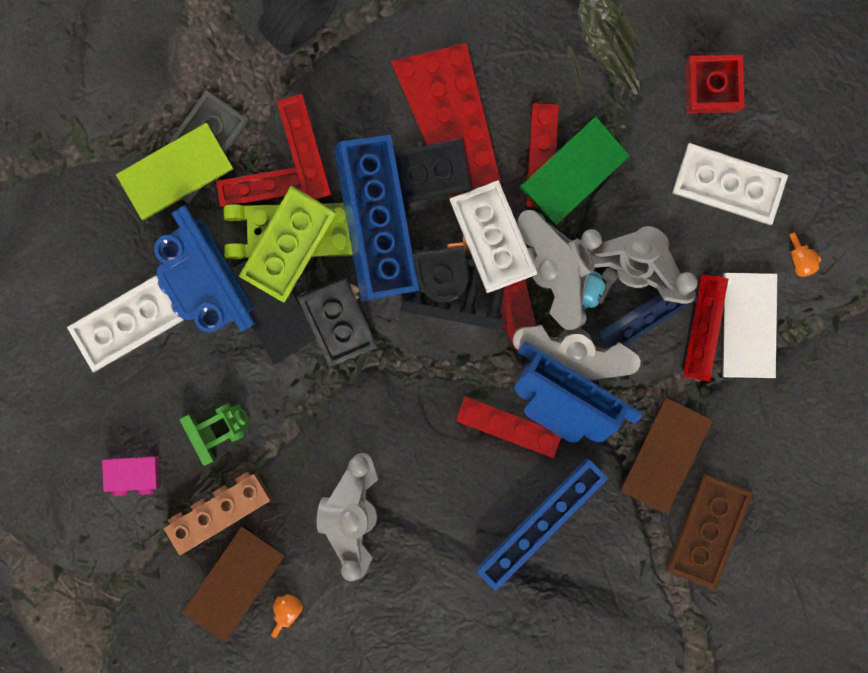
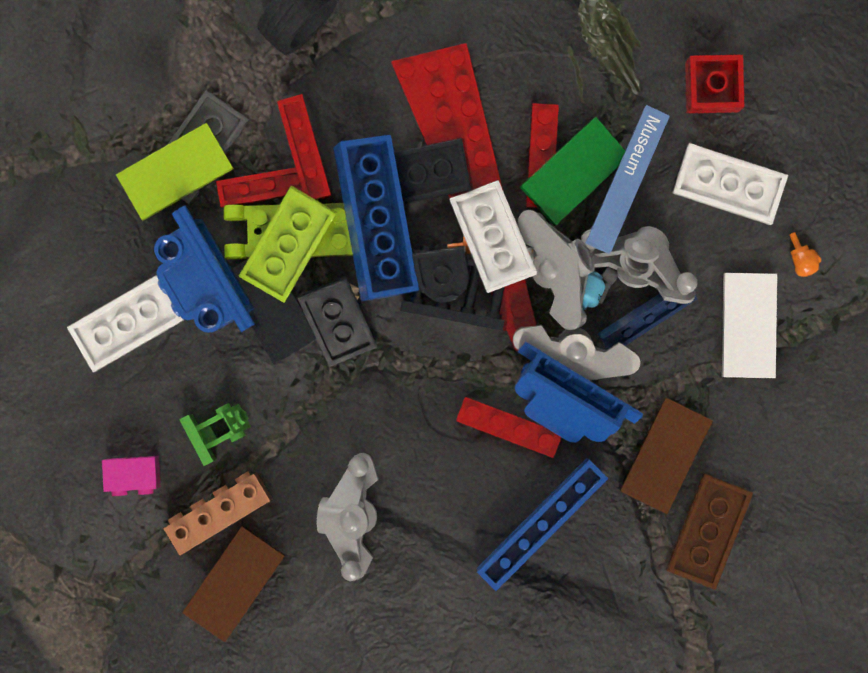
(286, 611): orange piece -> none
(627, 179): none -> medium blue tile
(705, 327): red plate -> none

